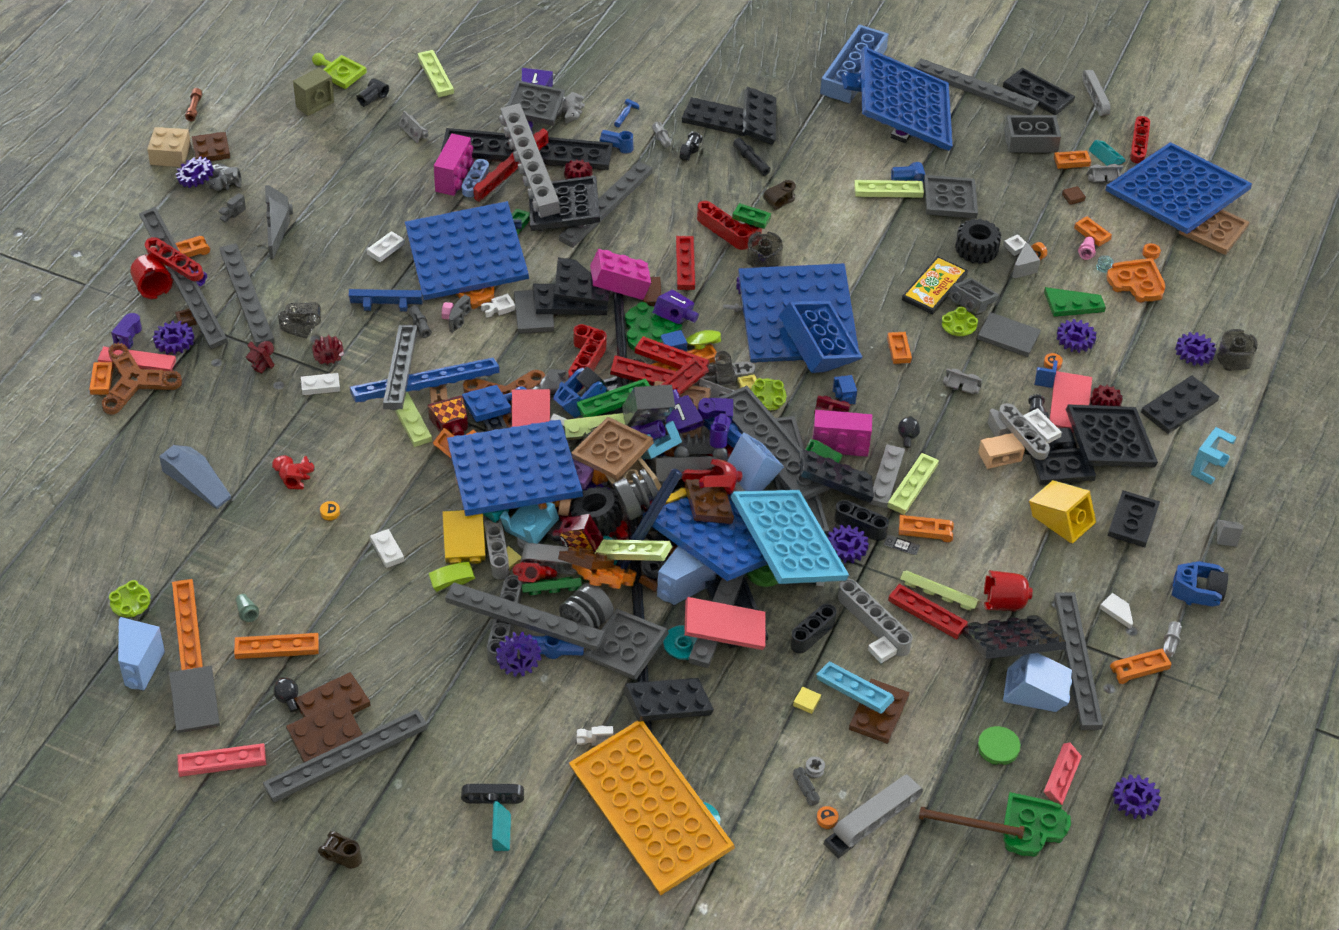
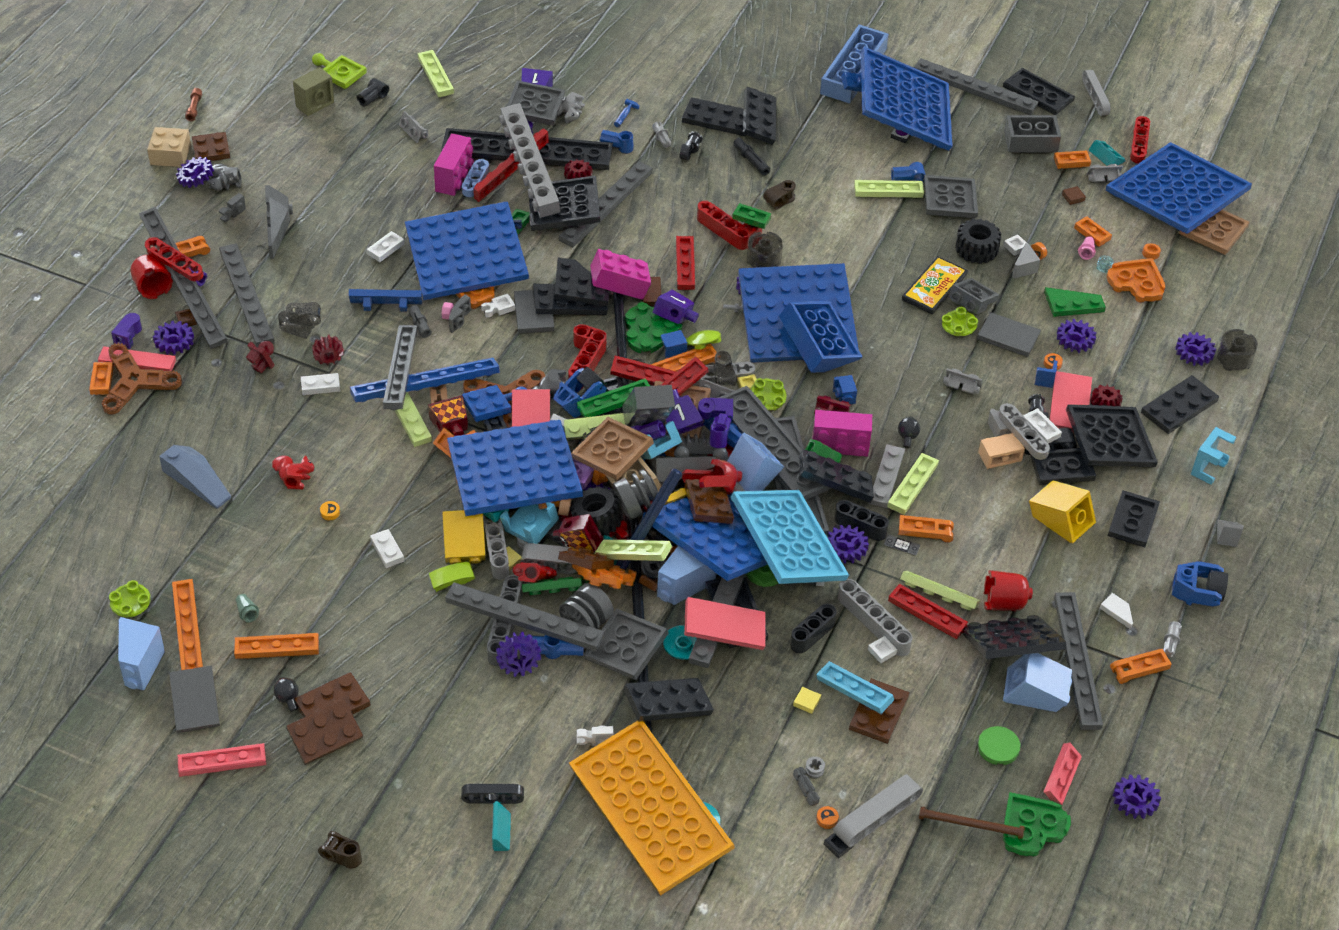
(345, 755): dark grey plate -> none
(665, 353): red plate -> none
(899, 347): orange plate -> none

